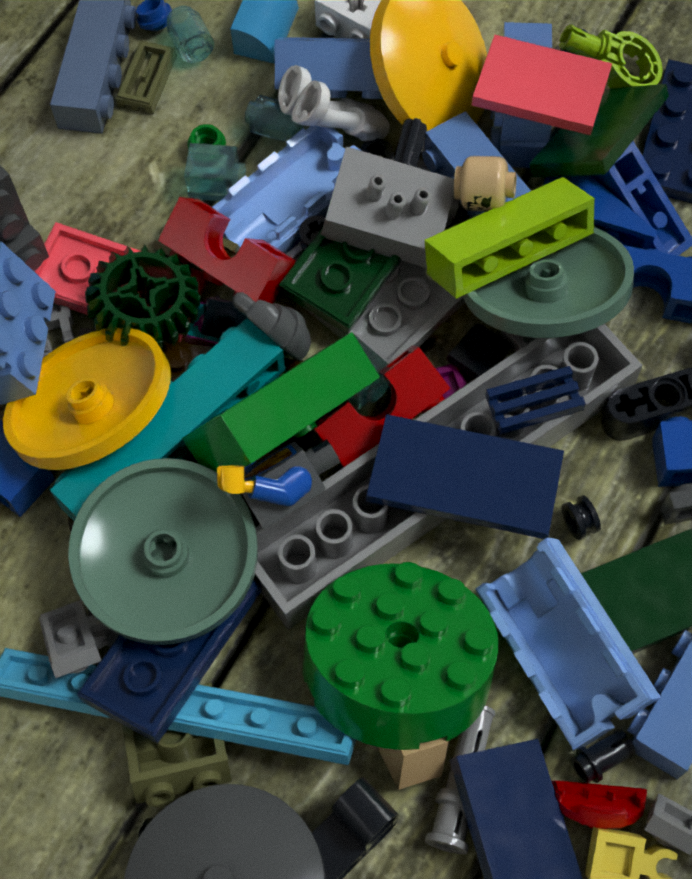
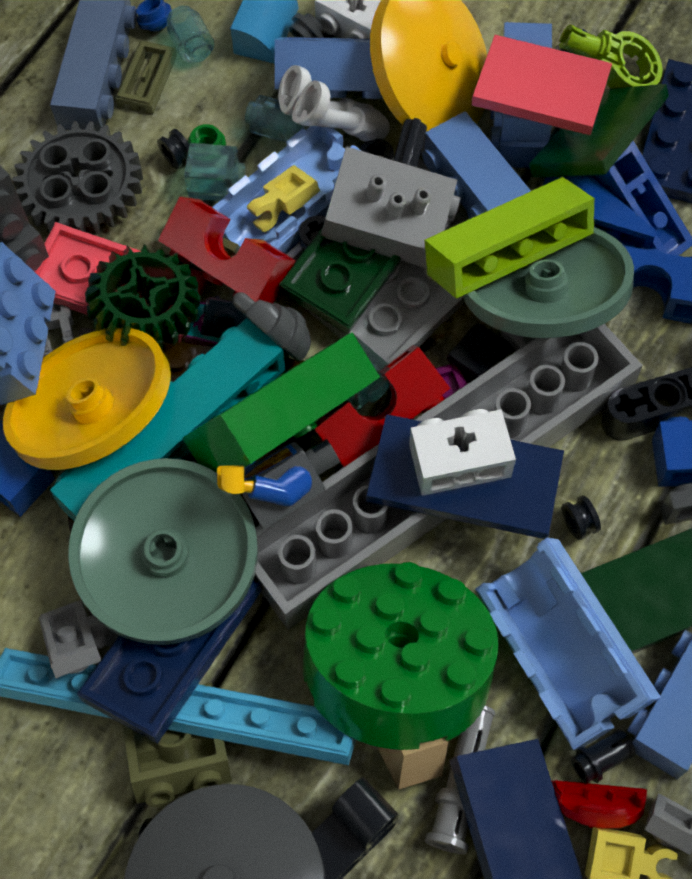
(76, 168): none -> dark grey gear
(174, 148): none -> black bush
(286, 193): none -> light yellow plate
(306, 26): none -> dark grey plate
(484, 183): tan head -> none
(484, 444): none -> white brick
(528, 385): dark blue tile -> none

